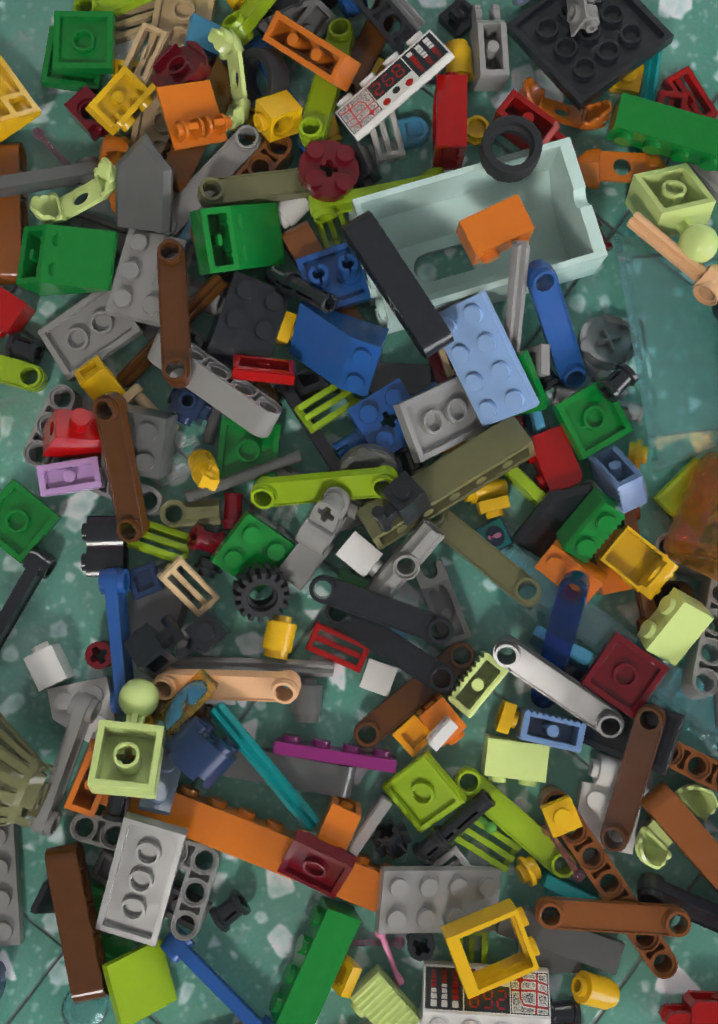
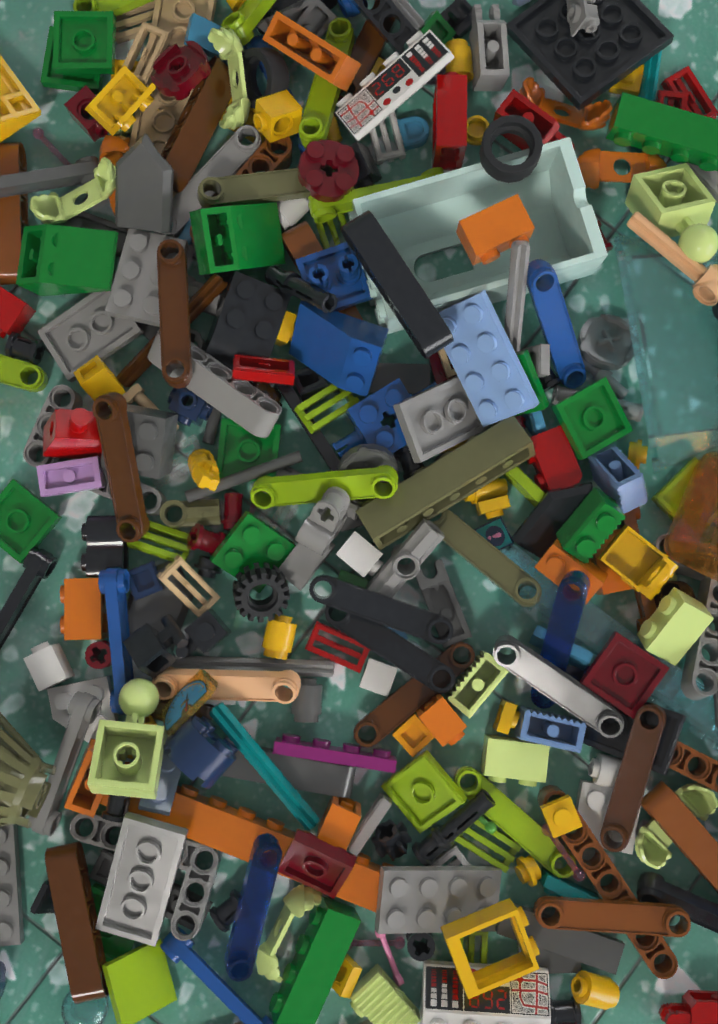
(83, 610): none -> orange brick
(192, 115): orange hinge -> none
(252, 907): none -> clear blue piece
(296, 903): none -> yellowish green piece
(404, 501): black brick -> none
(439, 27): none -> green plate
(441, 733): white tile -> none
(617, 382): black bush -> none

